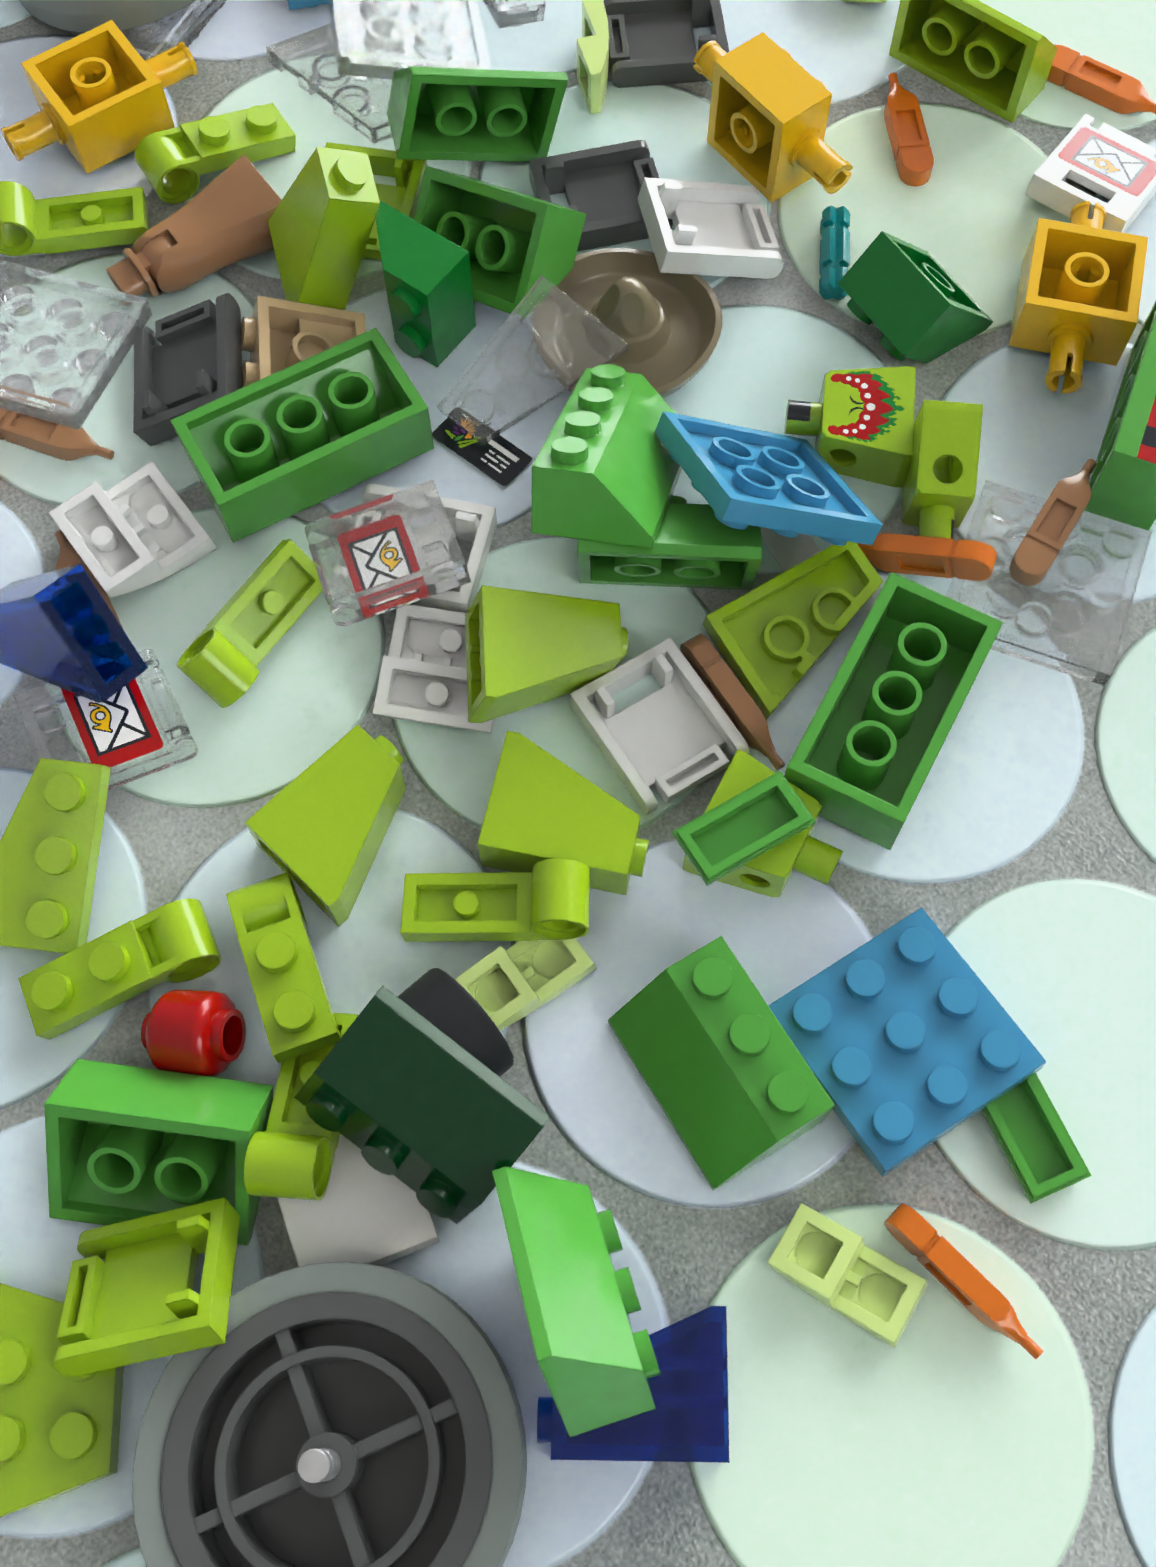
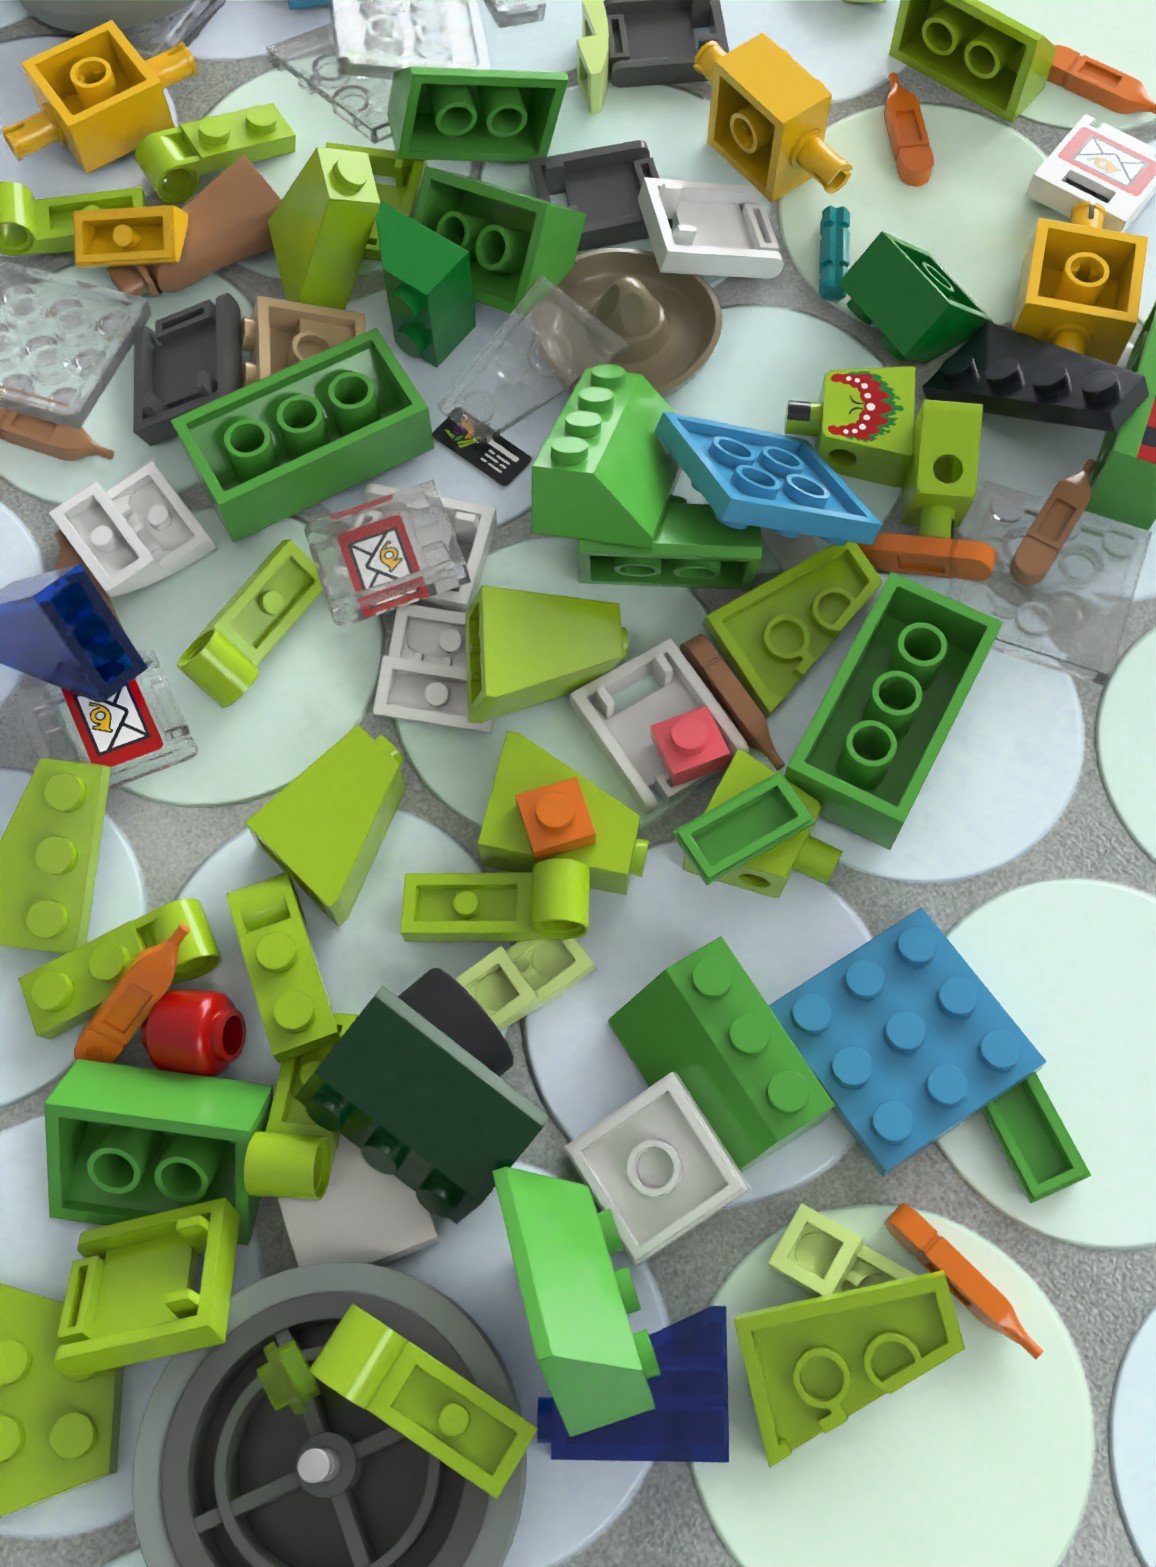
(129, 236): none -> yellow slope
(130, 1001): none -> orange piece
(287, 1377): none -> clear neon green plate
(424, 1400): none -> lime plate
(555, 819): none -> orange plate
(657, 1168): none -> white plate
(690, 745): none -> coral plate
(840, 1352): none -> lime wing
(1037, 381): none -> black wing

